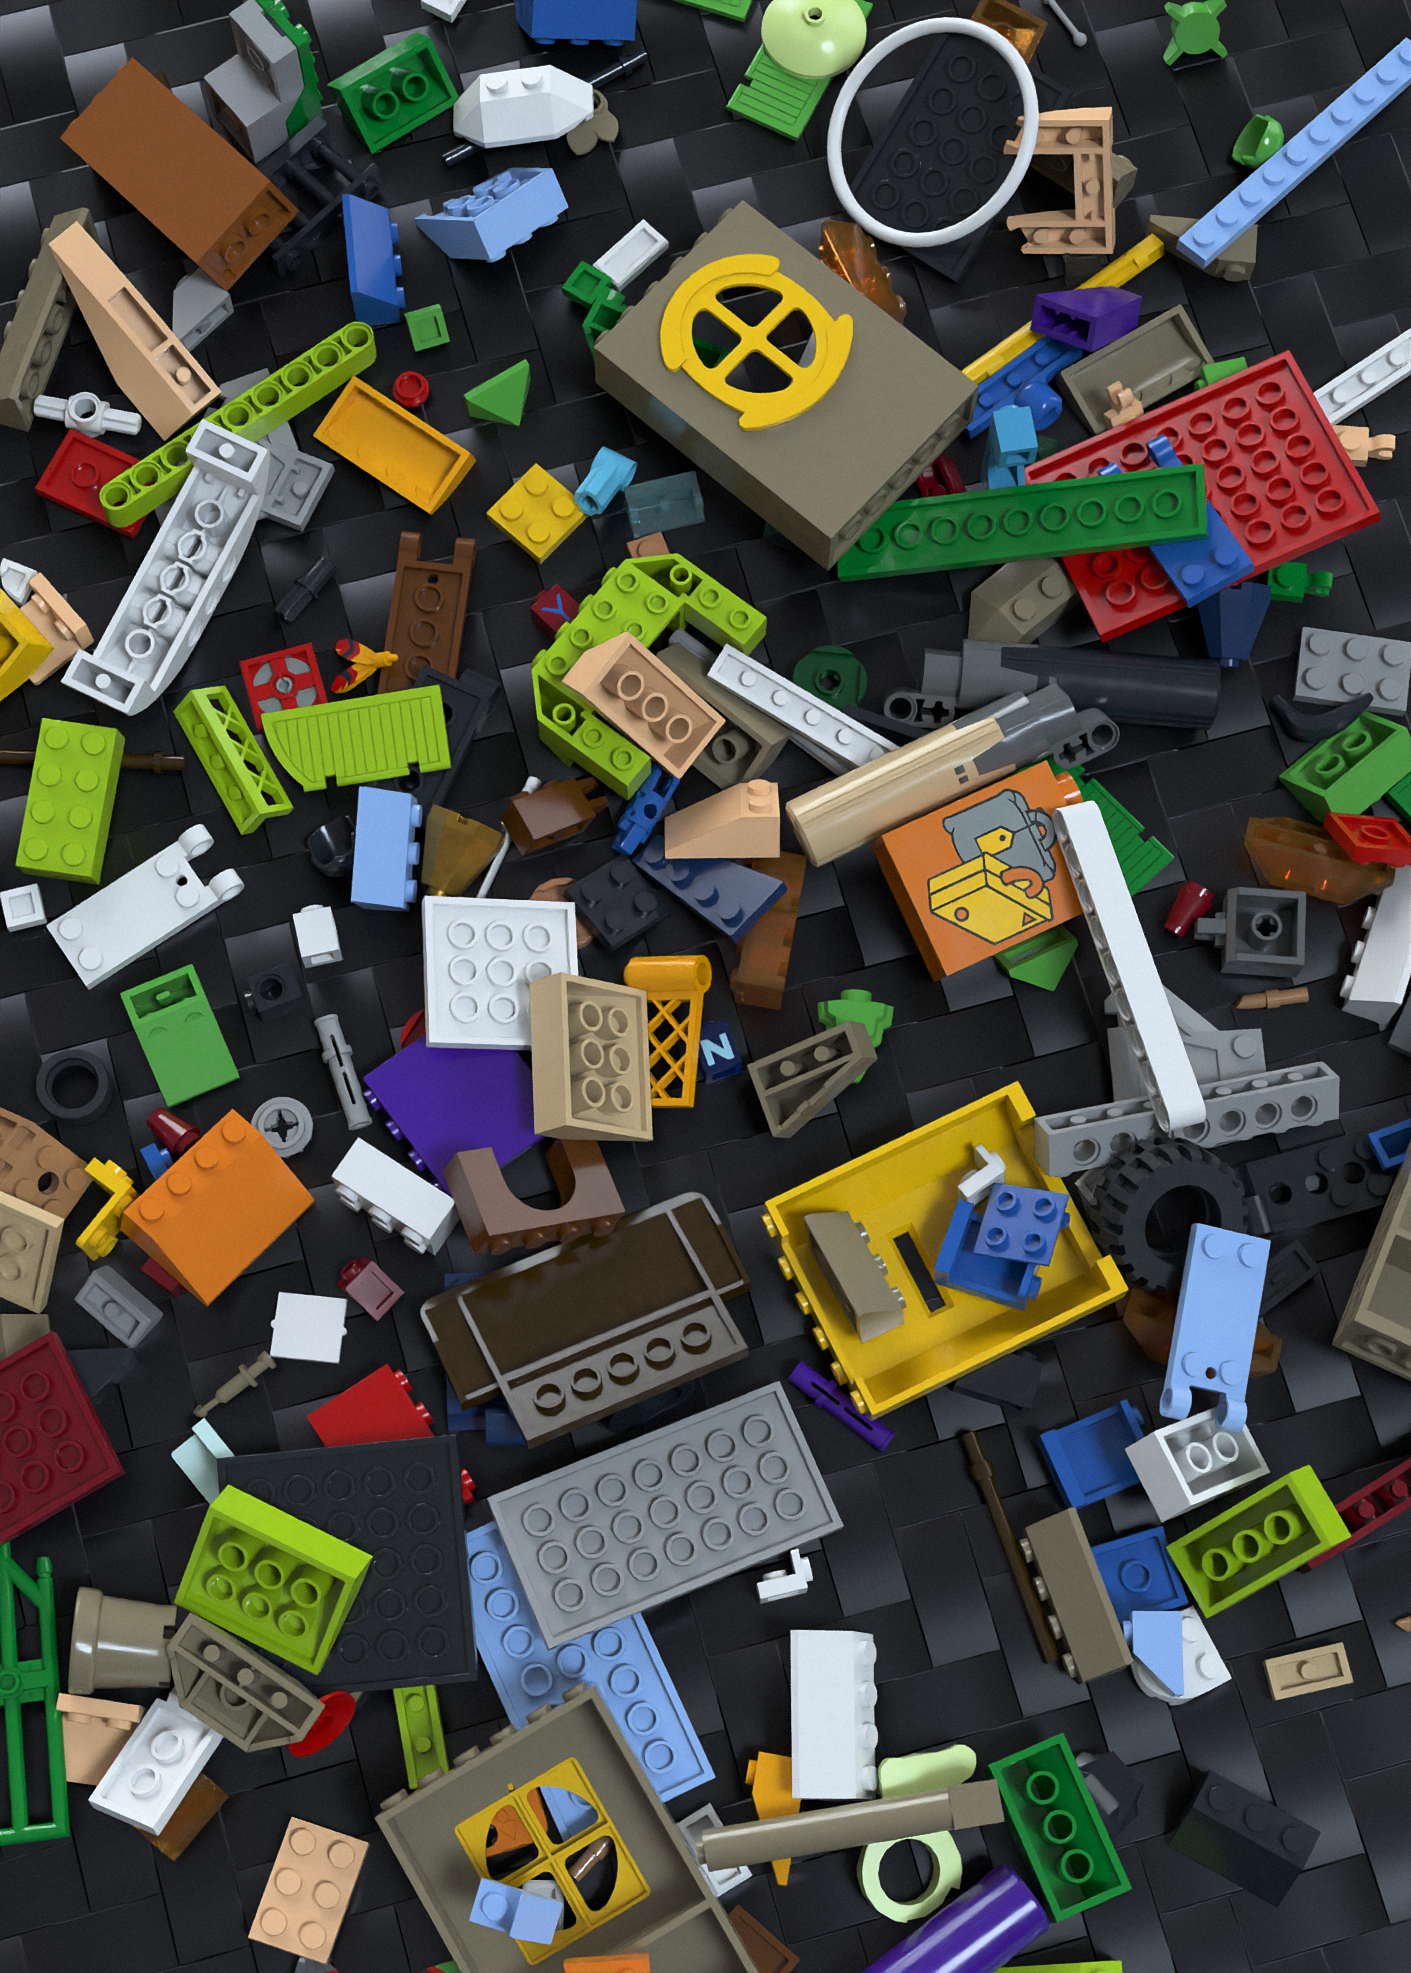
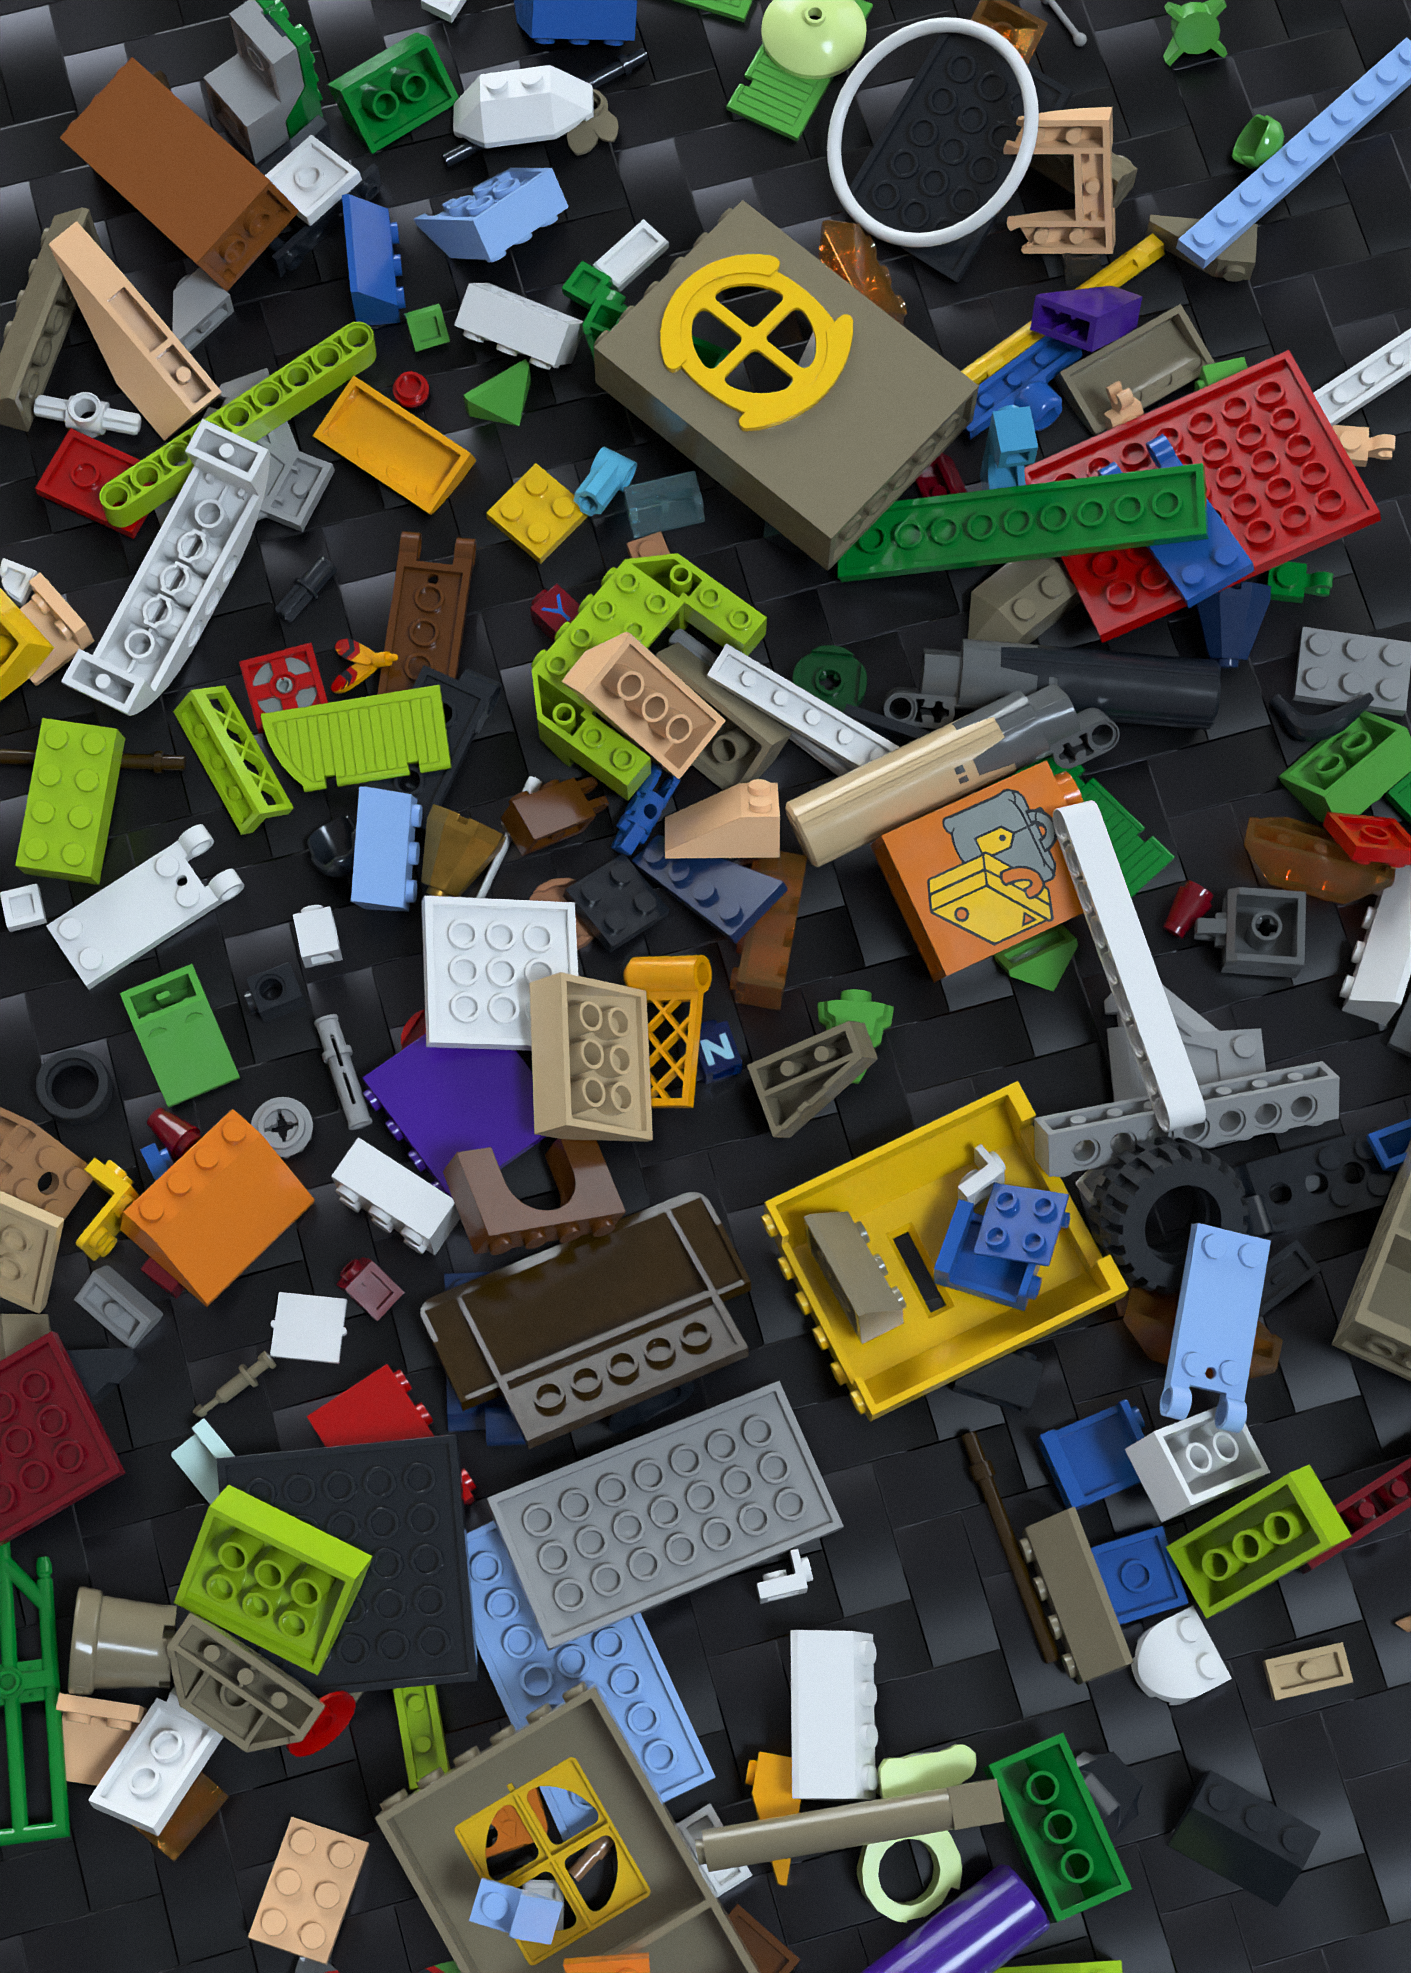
(313, 178): none -> white plate
(519, 325): none -> white brick
(804, 1376): dark purple pin -> none
(1046, 447): clear green hinge -> none
(1157, 1646): light blue slope -> none
(1273, 998): medium nougat piece -> none

